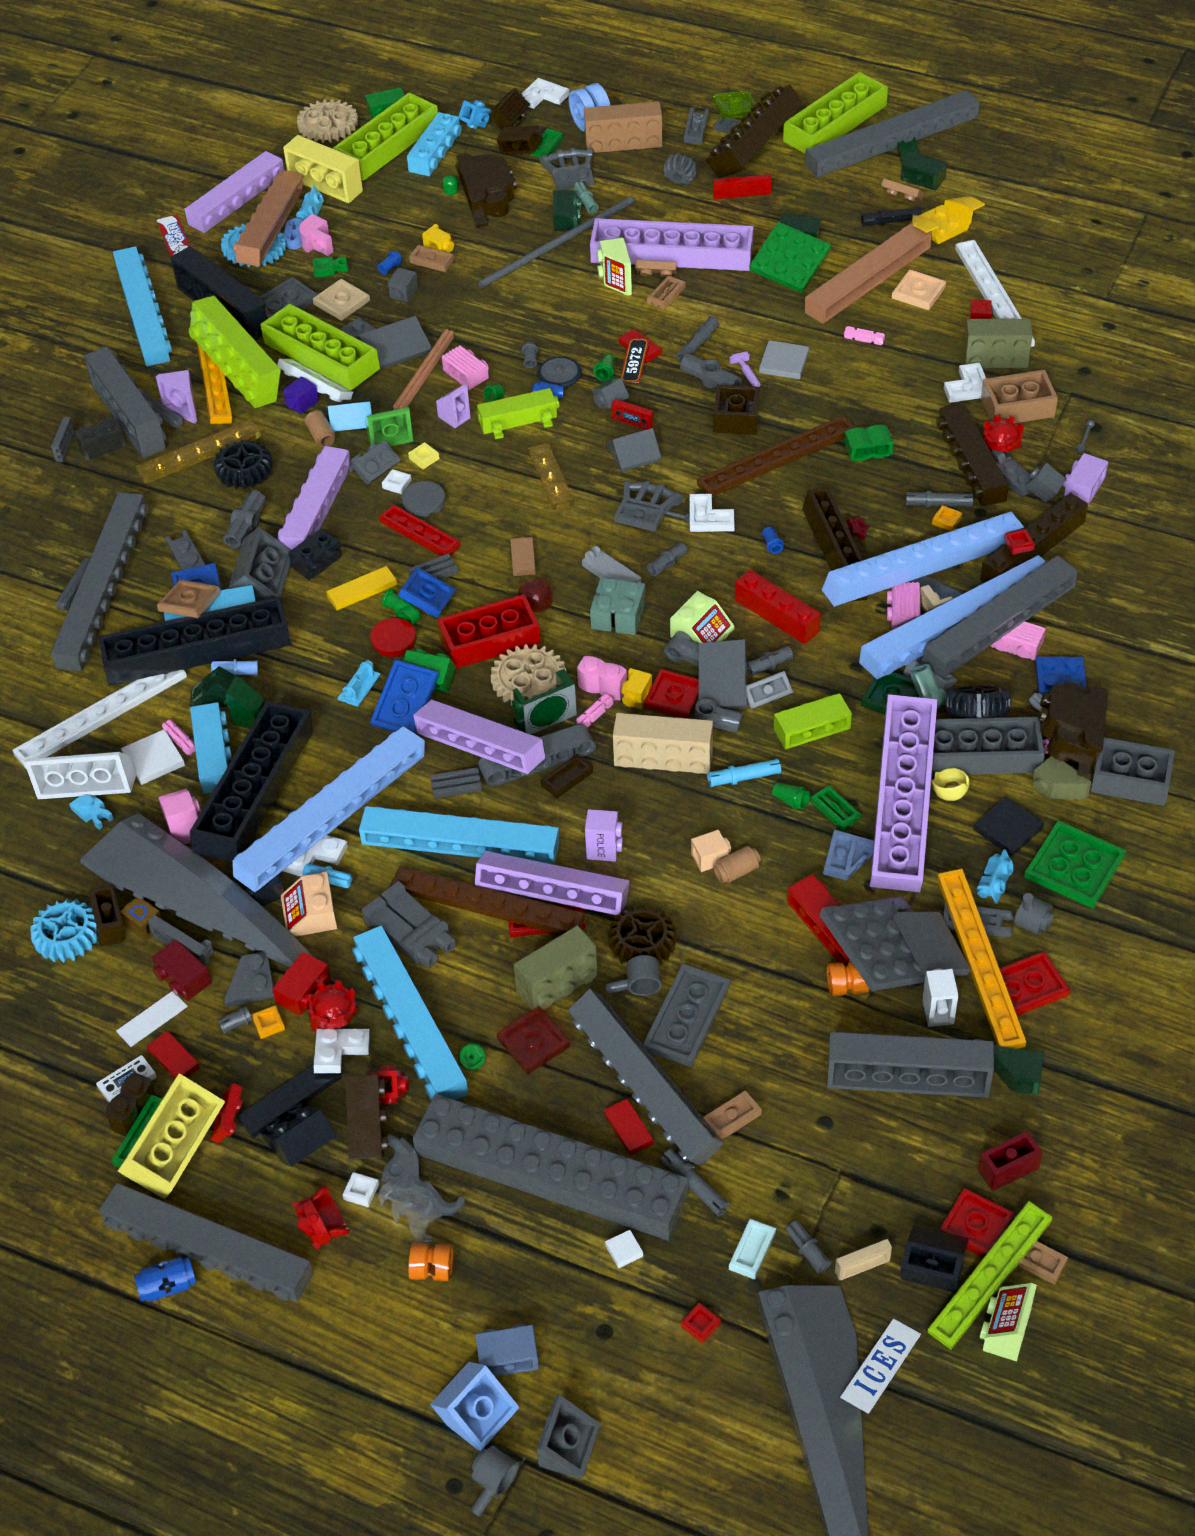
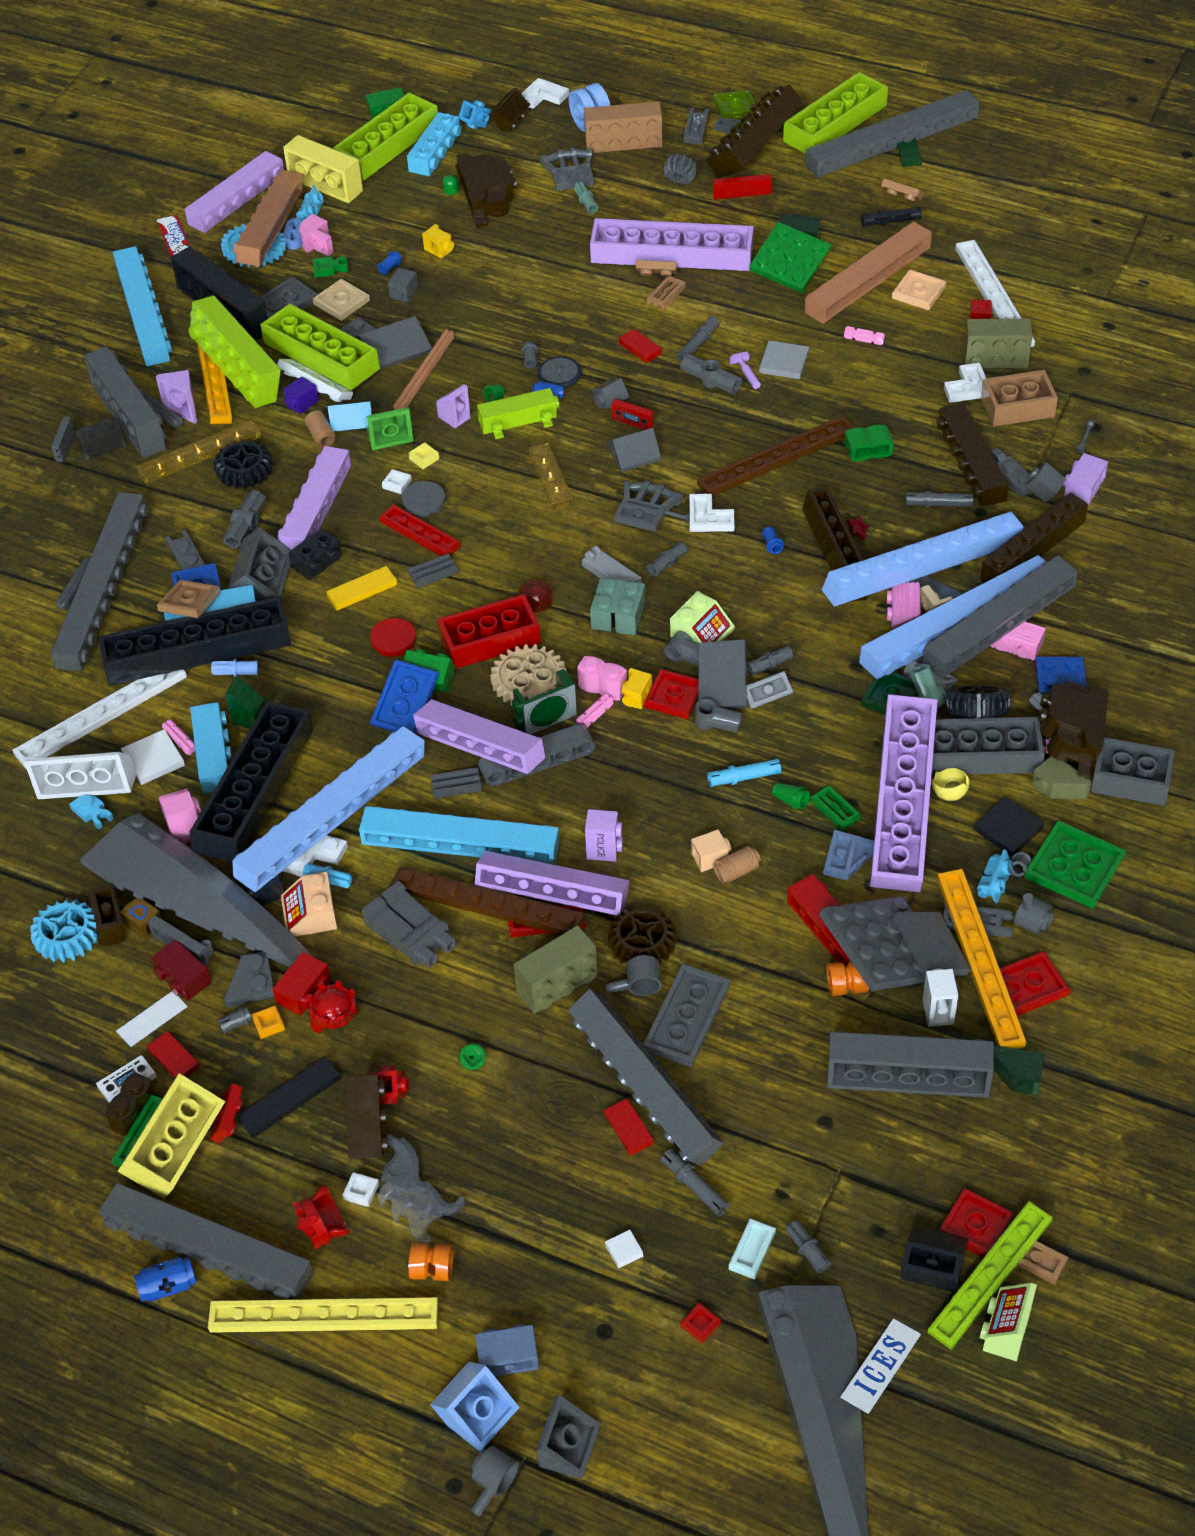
(212, 688): clear green slope -> none
(298, 1133): black slope -> none
(323, 1314): none -> light yellow plate
(327, 120): tan gear -> none
(337, 1042): white plate -> none
(359, 684): medium azure hinge -> none
(375, 462): dark grey bracket -> none
(400, 606): green connector -> none
(409, 1014): medium azure brick -> none
(427, 592): blue plate -> none
(431, 258): medium nougat plate -> none
(465, 367): bright pink brick -> none
(519, 139): dark brown brick -> none
(523, 556): medium nougat tile -> none
(533, 1040): clear red plate -> none
(550, 142): green tile -> none
(551, 1166): dark grey brick -> none
(554, 243): dark grey piece -> none
(566, 210): clear green brick -> none
(566, 776): dark brown tile -> none
(605, 367): green cone -> none
(615, 265): yellowish green slope -> none
(634, 359): sticker -> none
(663, 743): tan brick -> none
(733, 1115): medium nougat plate -> none
(736, 409): dark brown brick -> none
(777, 606): red brick -> none
(812, 721): lime brick -> none
(863, 1259): tan tile -> none
(923, 171): clear green brick -> none
(947, 518): light orange tile -> none
(948, 219): yellow piece -> none
(1003, 434): red hair -> none
(1010, 1161): dark red brick -> none
(1019, 541): red tile -> none
(1020, 863): none -> dark grey pin

